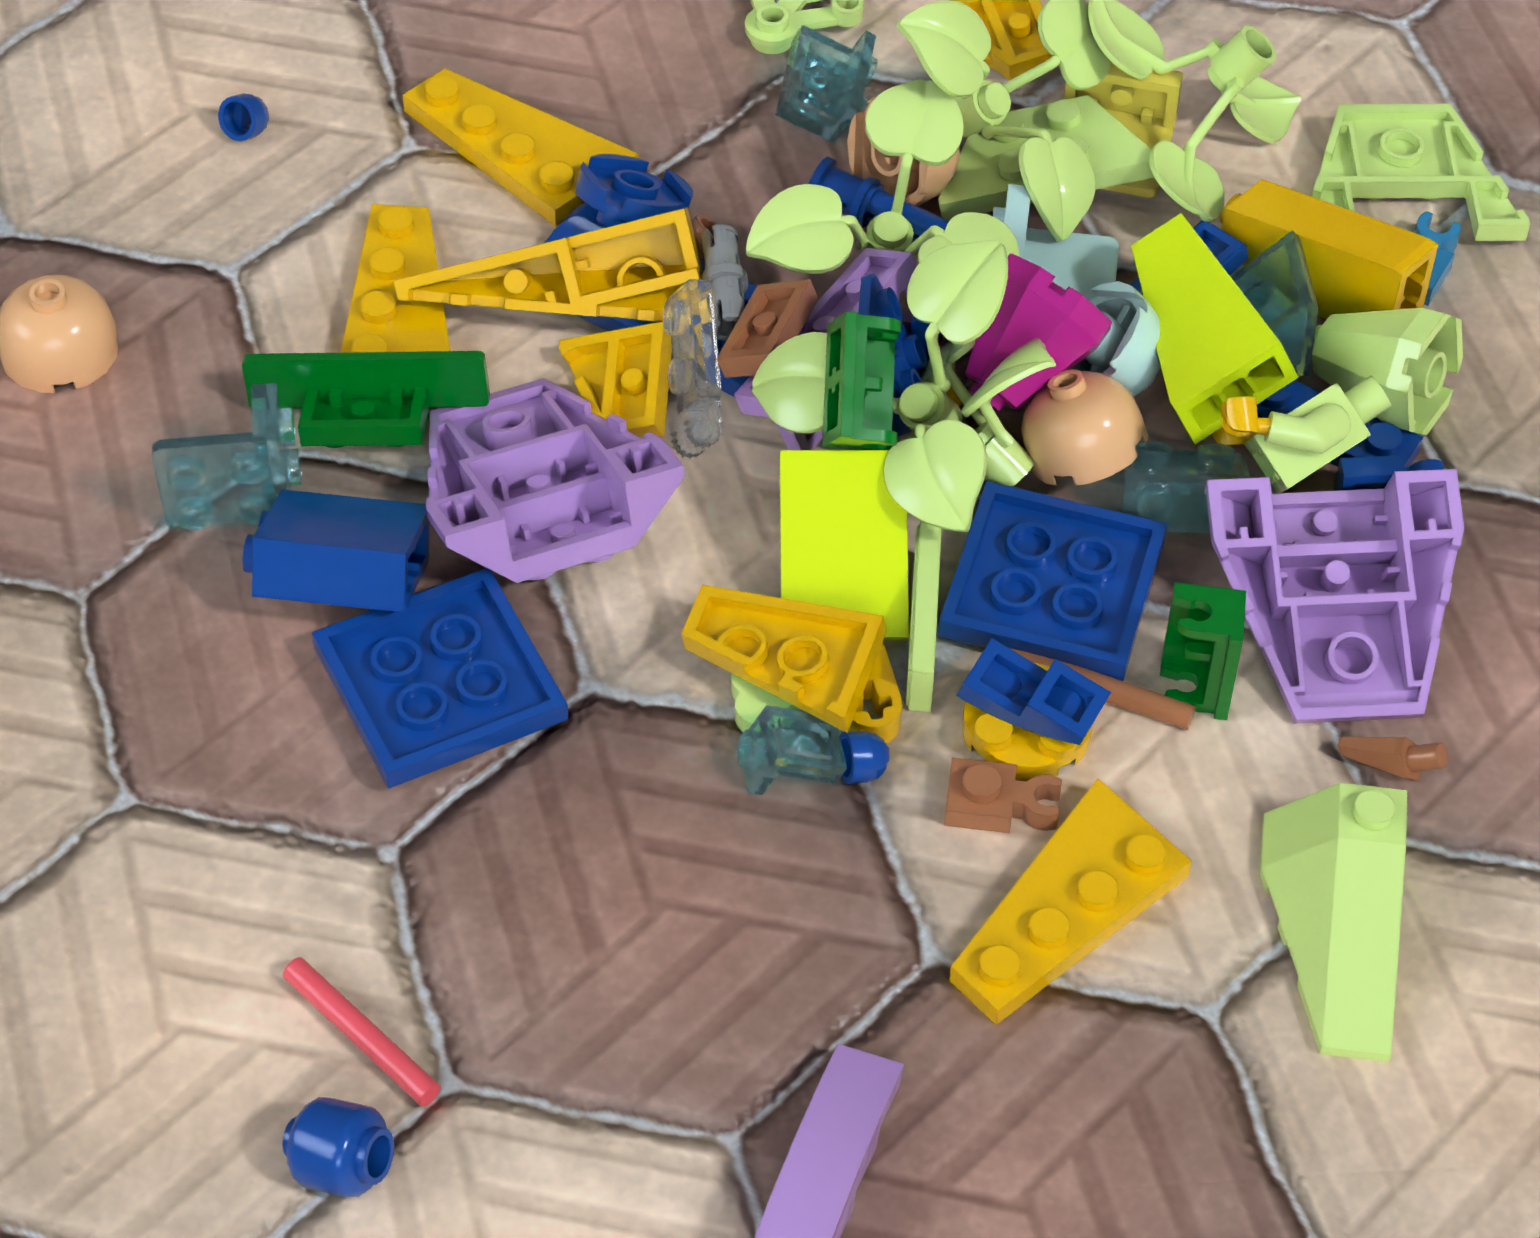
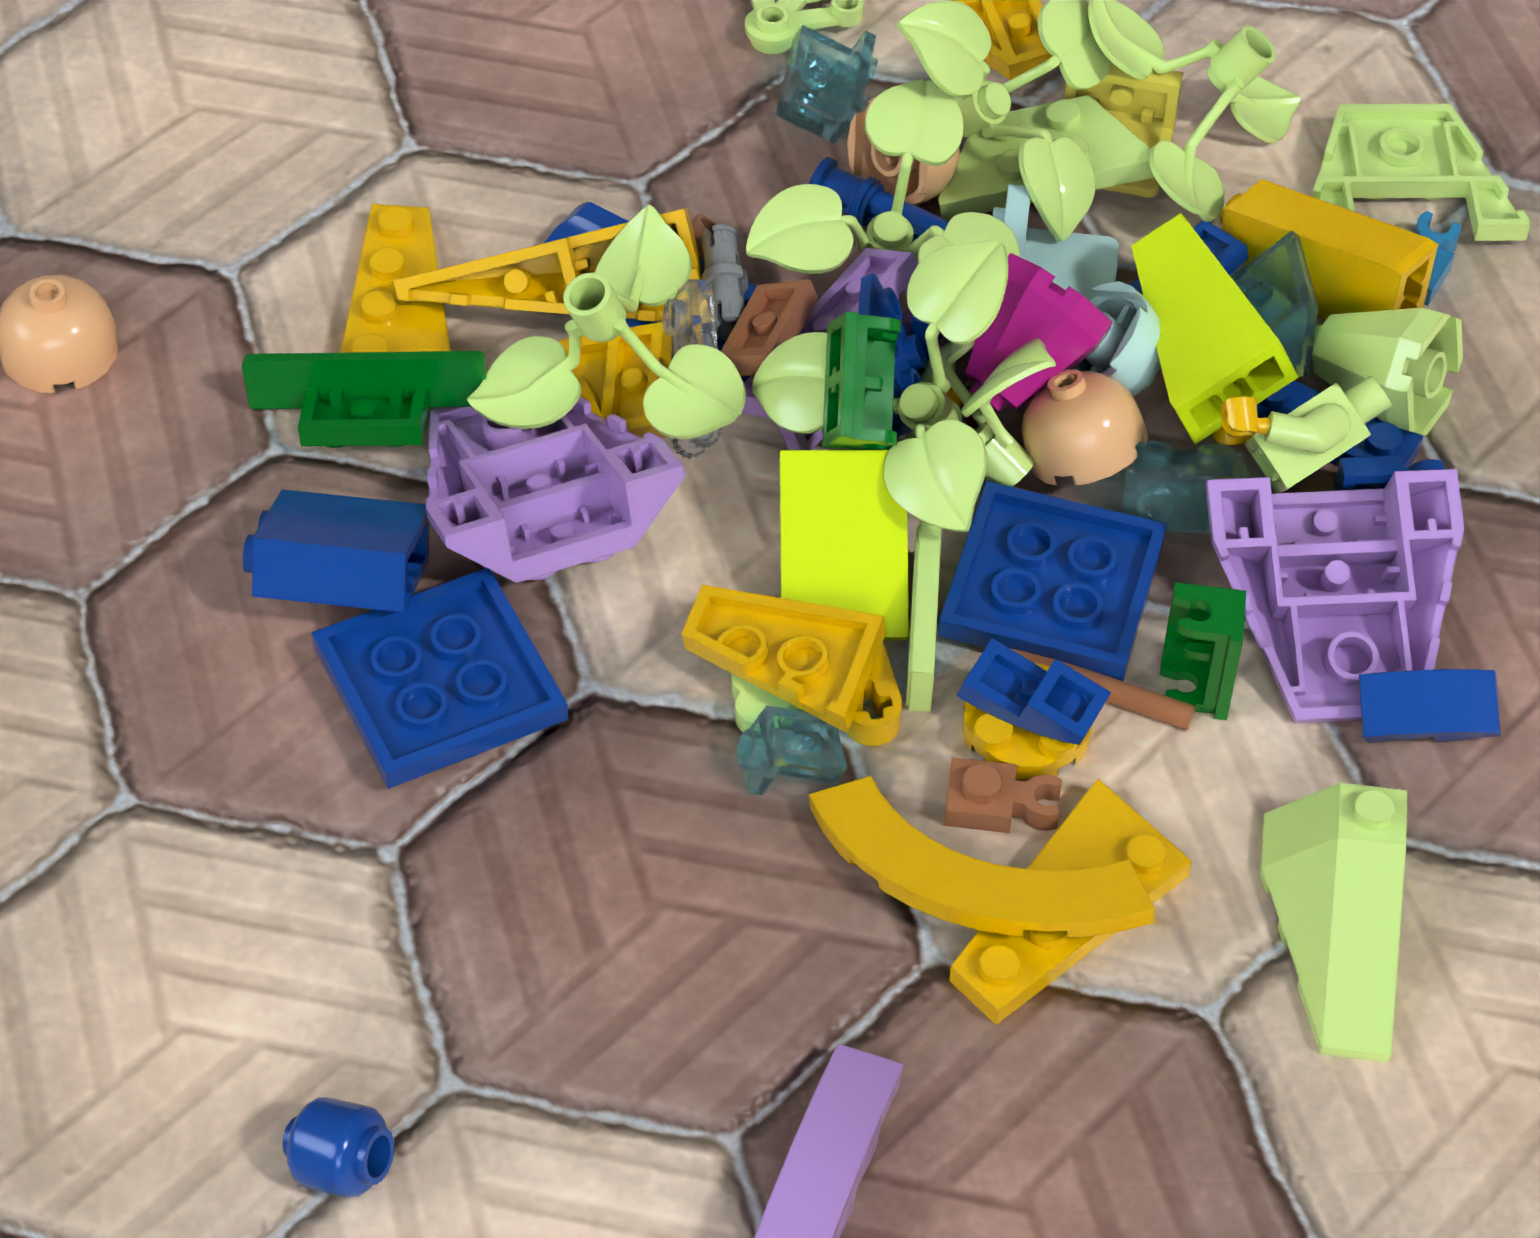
(229, 475): clear light blue bracket -> none
(239, 112): blue hinge -> none
(361, 1032): coral bar -> none
(509, 140): yellow wing -> none
(625, 191): blue plate -> none
(643, 265): none -> yellowish green plant
(864, 755): blue hinge -> none
(969, 889): none -> yellow tile
(1394, 755): nougat bar -> none
(1430, 704): none -> blue slope

